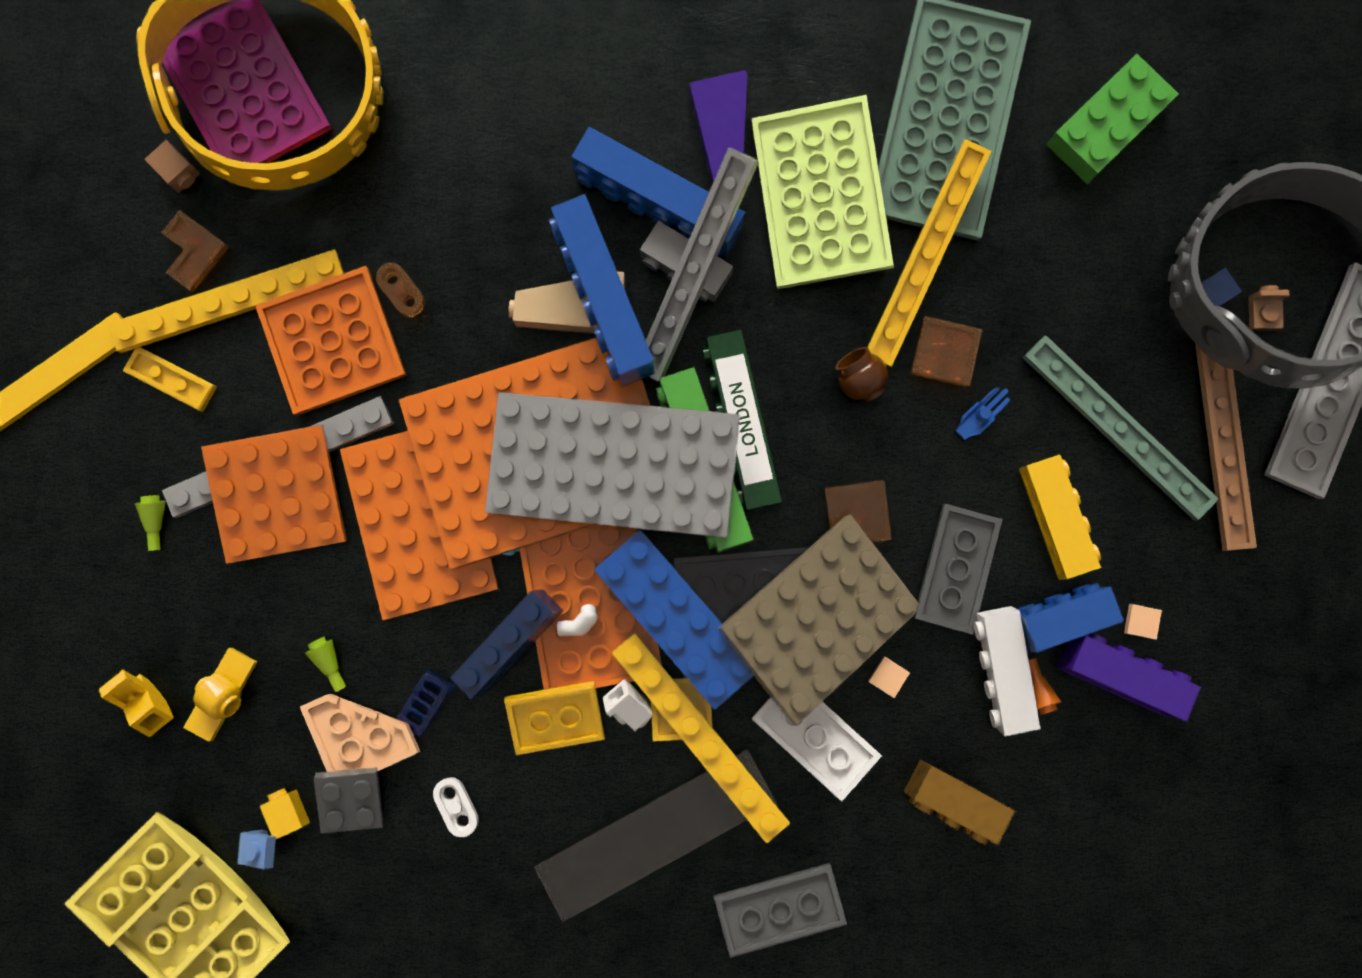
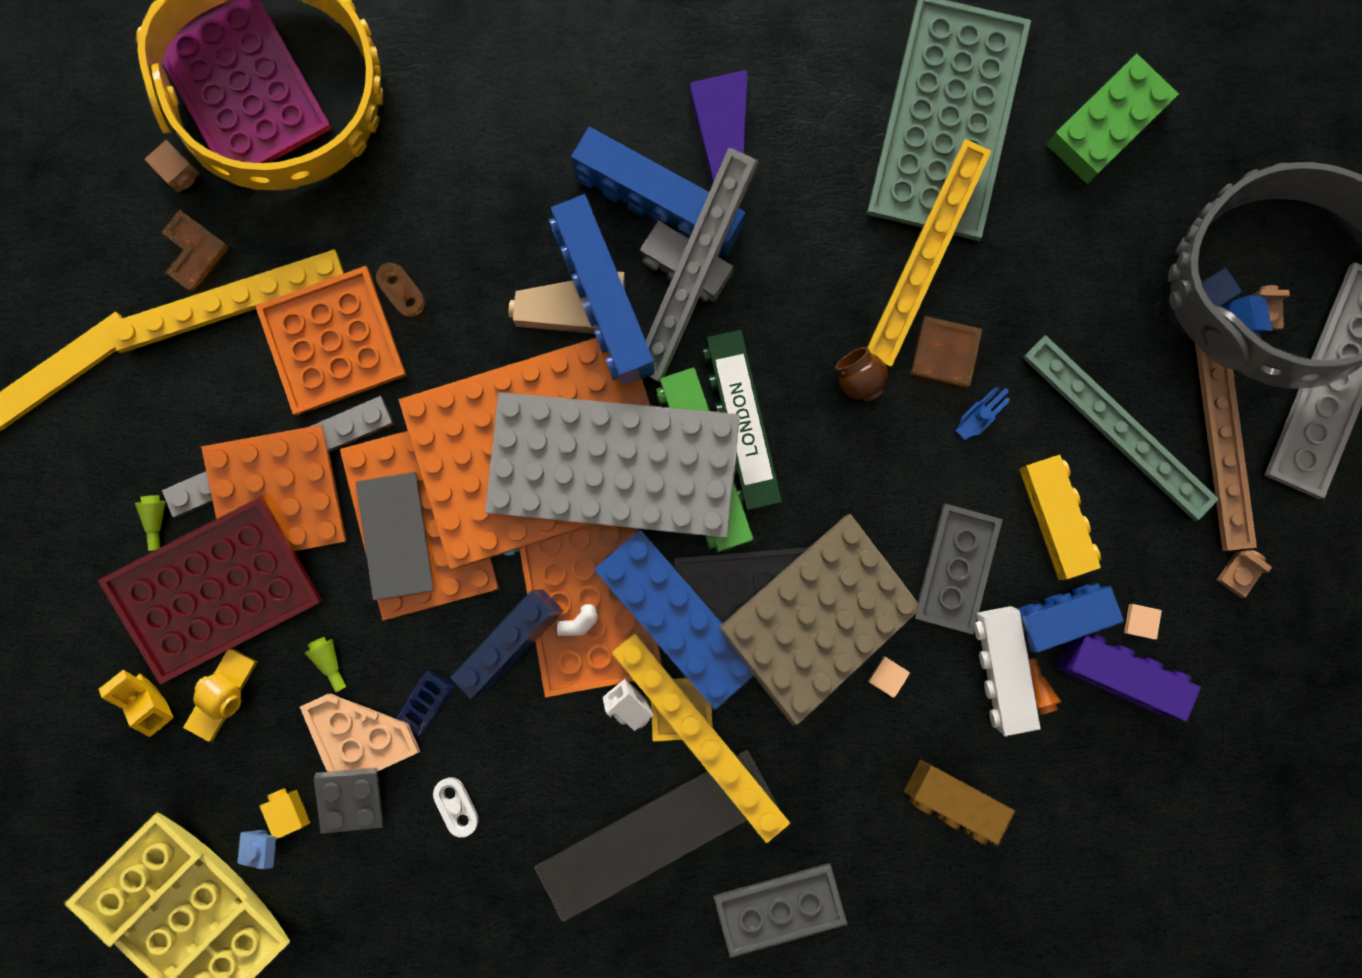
(169, 379): yellow tile -> none
(210, 590): none -> dark red plate
(395, 536): none -> dark grey tile
(554, 718): yellow tile -> none
(821, 745): white plate -> none
(822, 192): yellowish green plate -> none
(865, 503): clear orange plate -> none
(1243, 571): none -> medium nougat bracket
(1252, 312): none -> blue brick

